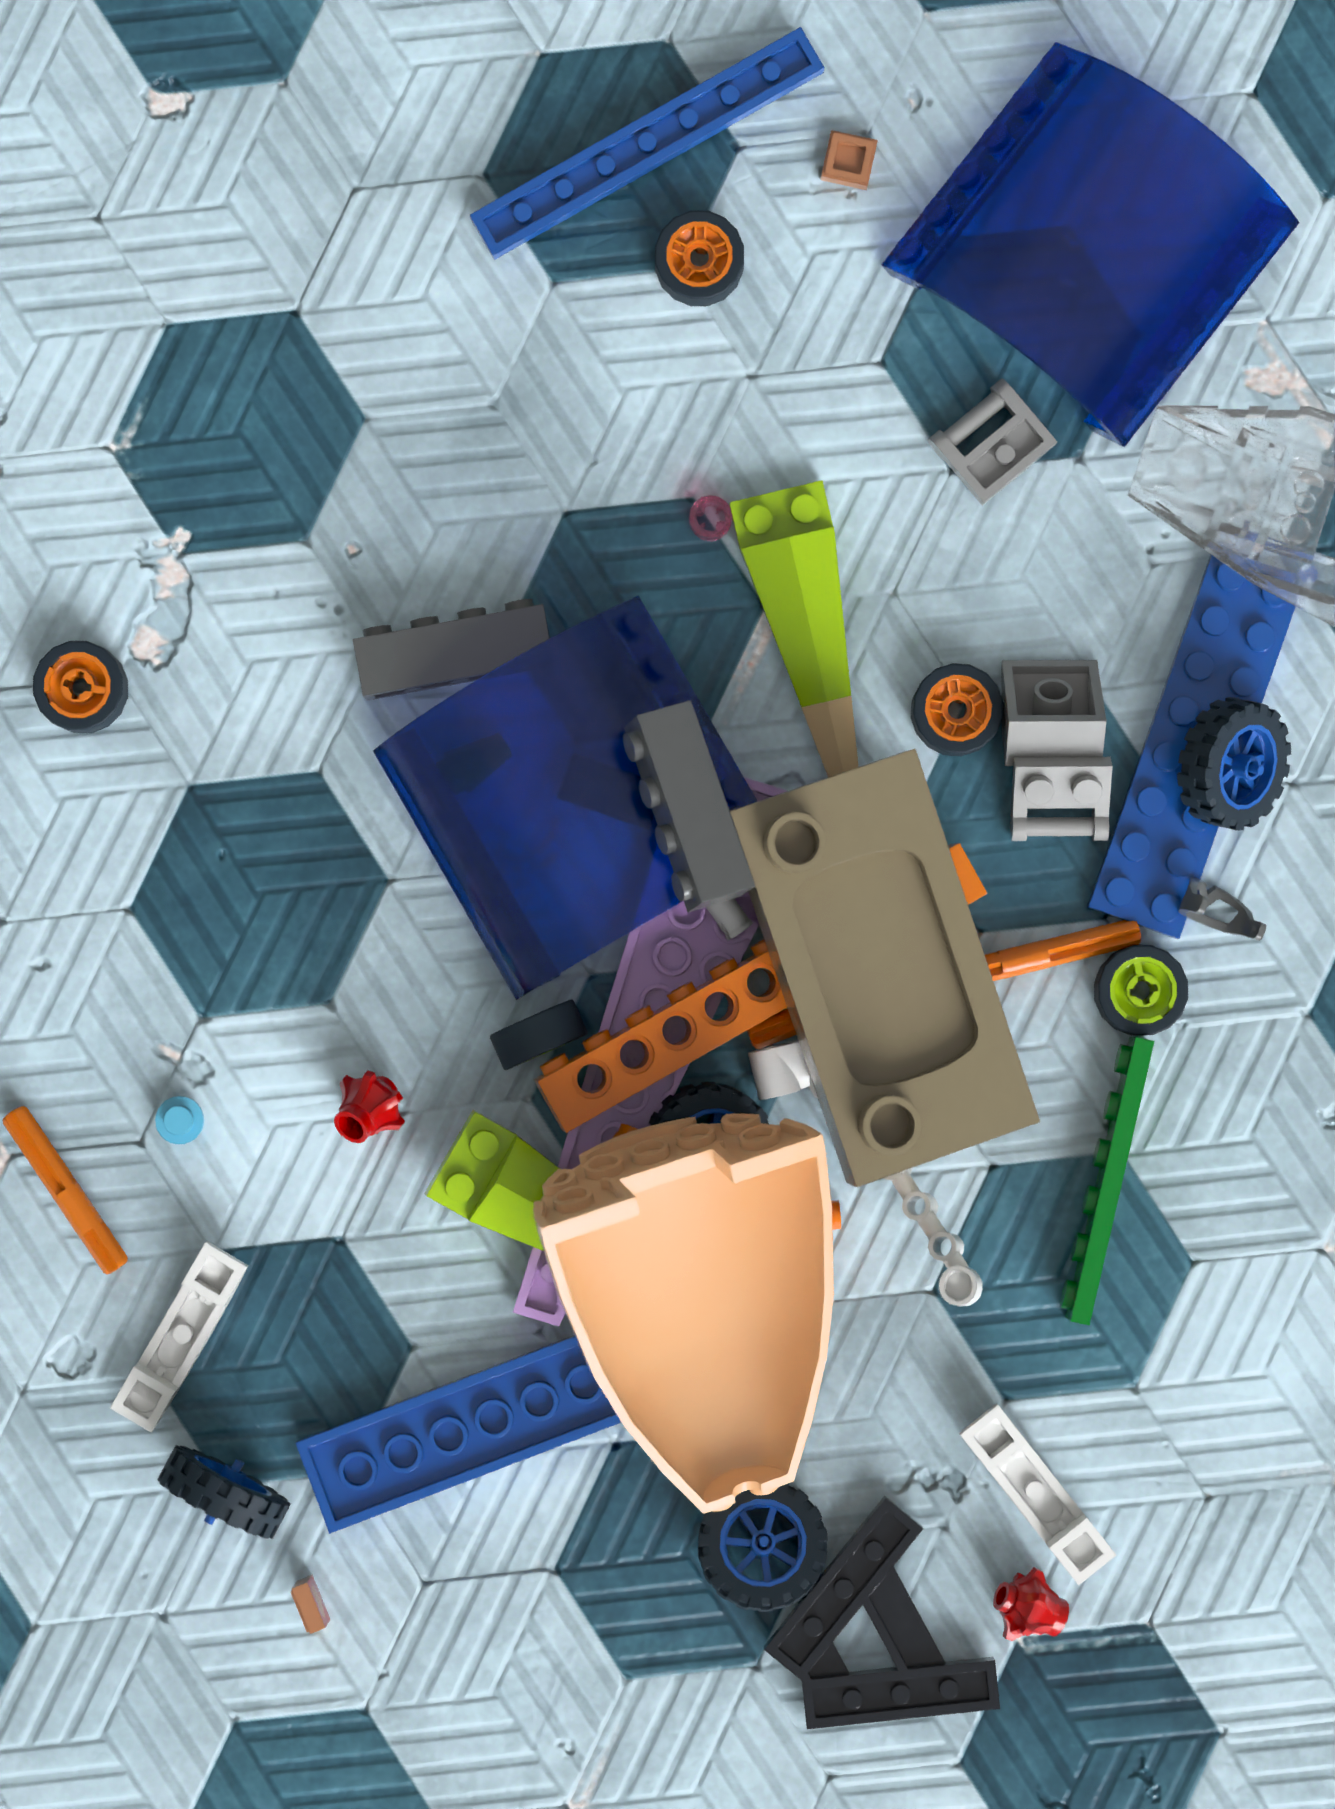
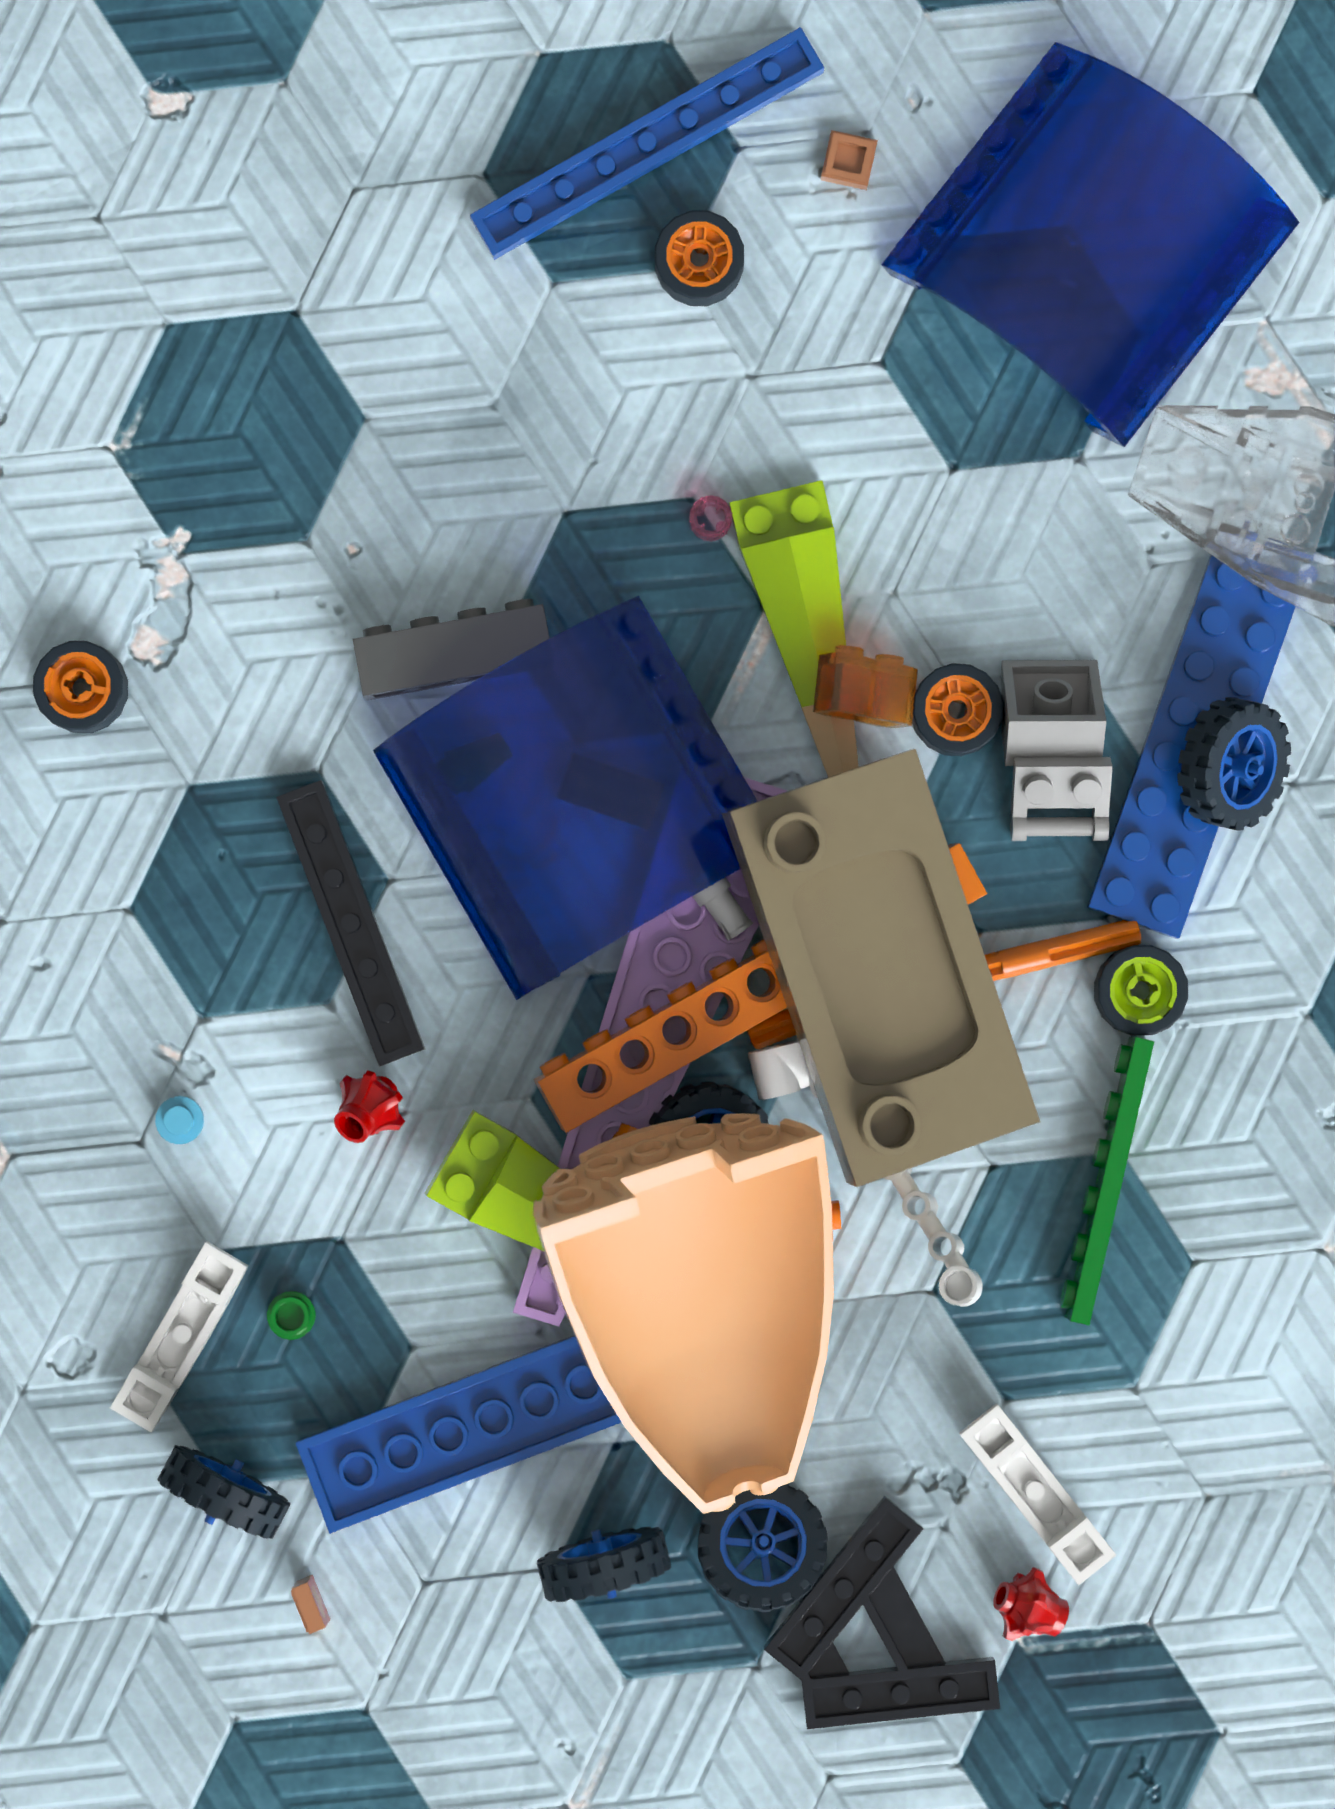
(65, 1190): orange axle -> none
(291, 1315): none -> green plate
(350, 923): none -> black plate
(538, 1034): black wheel -> none
(603, 1564): none -> black wheel
(687, 806): dark grey brick -> none
(865, 688): none -> clear orange brick
(1003, 453): light grey plate -> none
(1199, 898): dark grey helmet -> none

